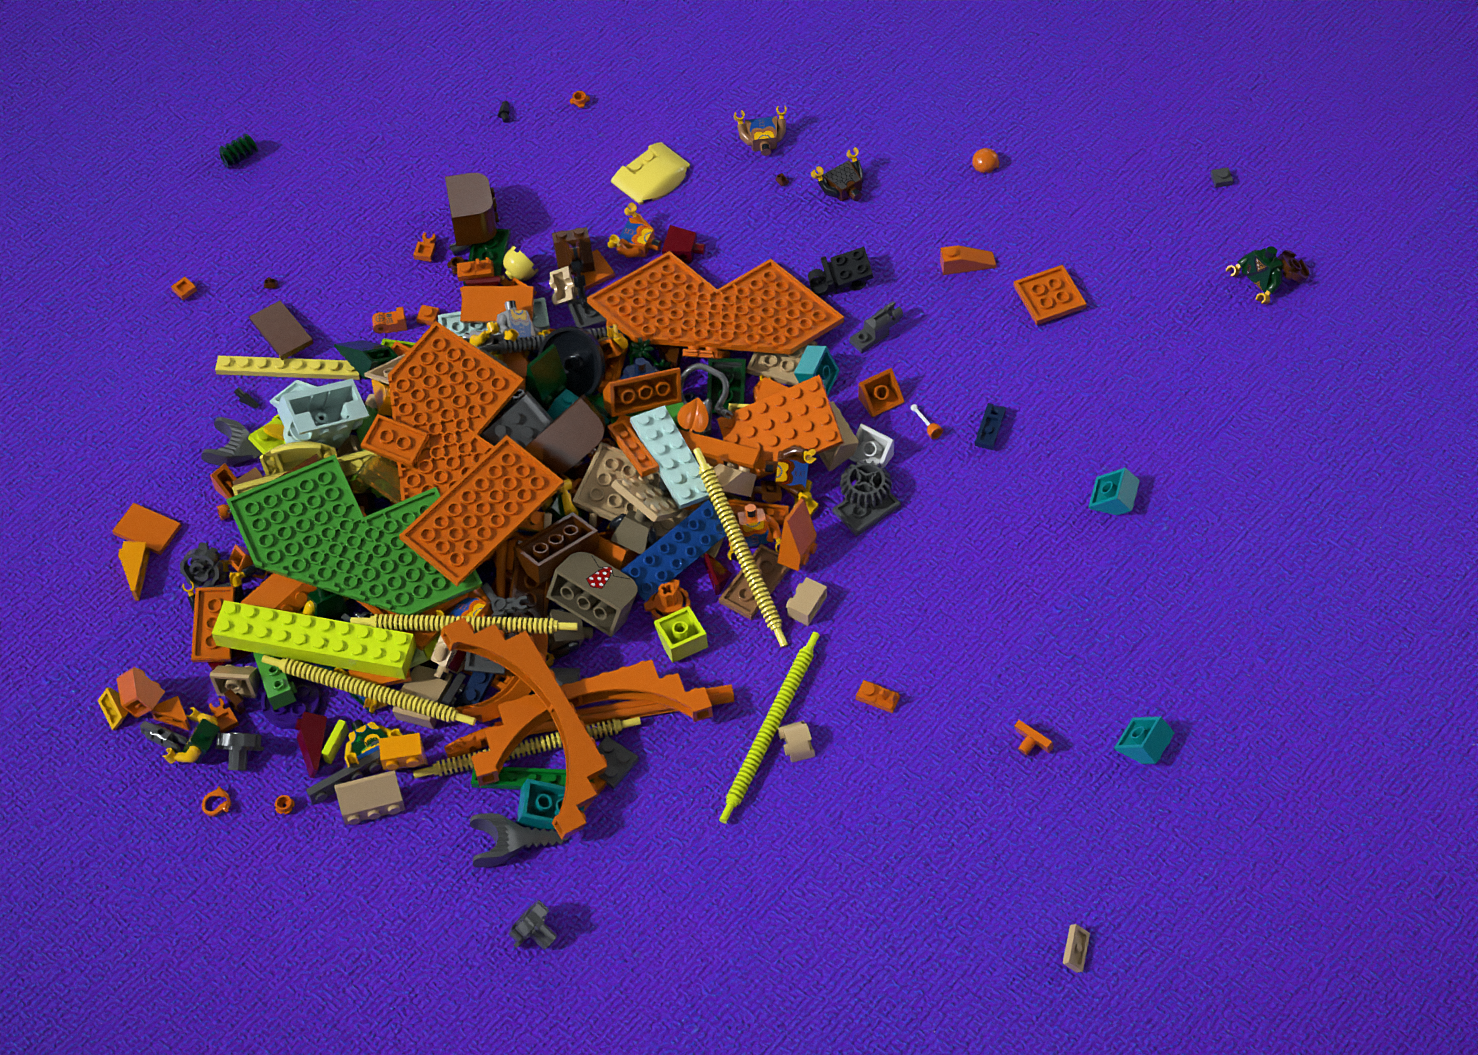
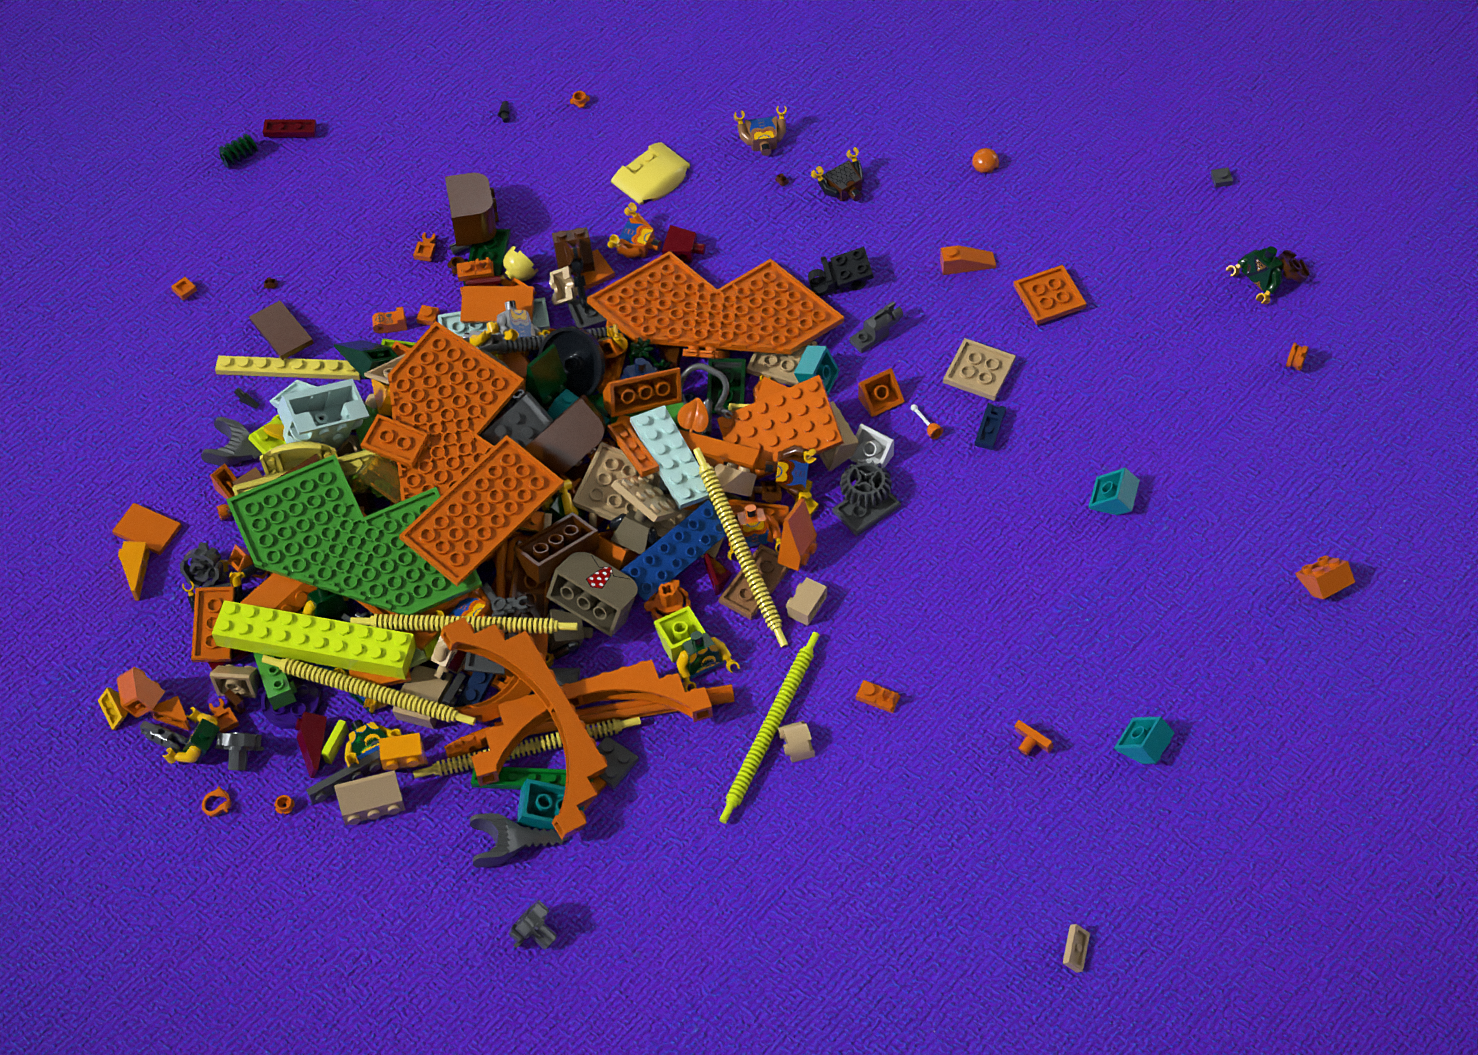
(289, 128): none -> dark red plate
(702, 655): none -> torso
(979, 369): none -> tan plate
(1297, 356): none -> orange wheel
(1326, 576): none -> orange slope

